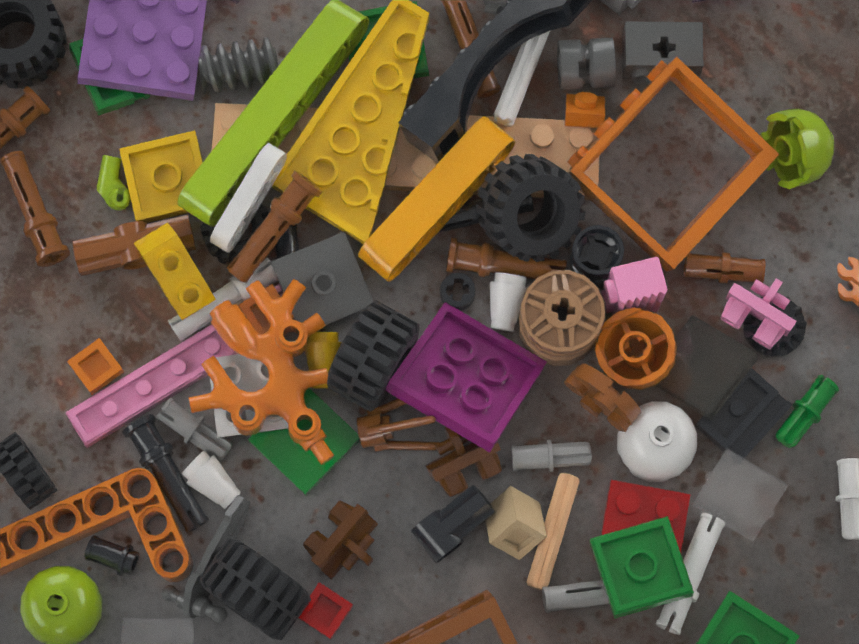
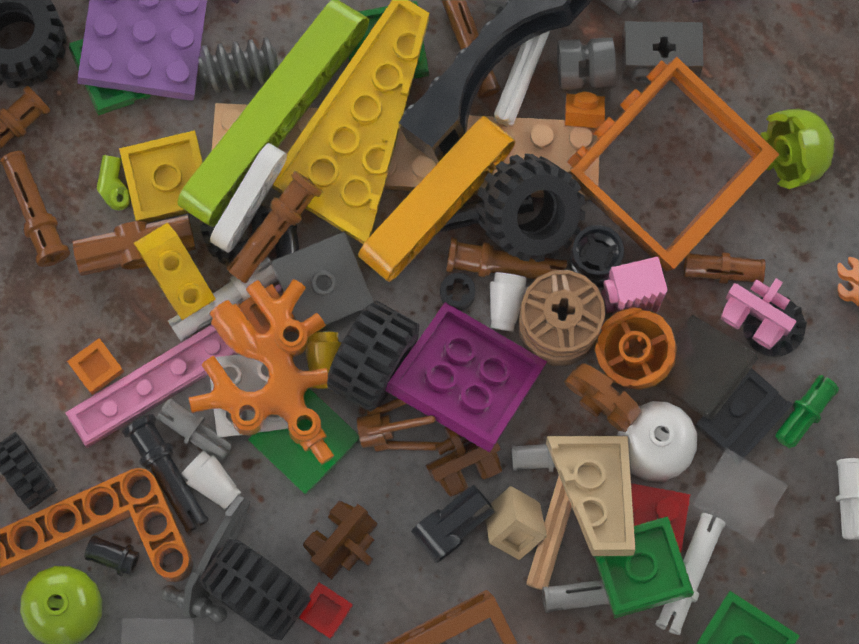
(599, 489): none -> tan wing

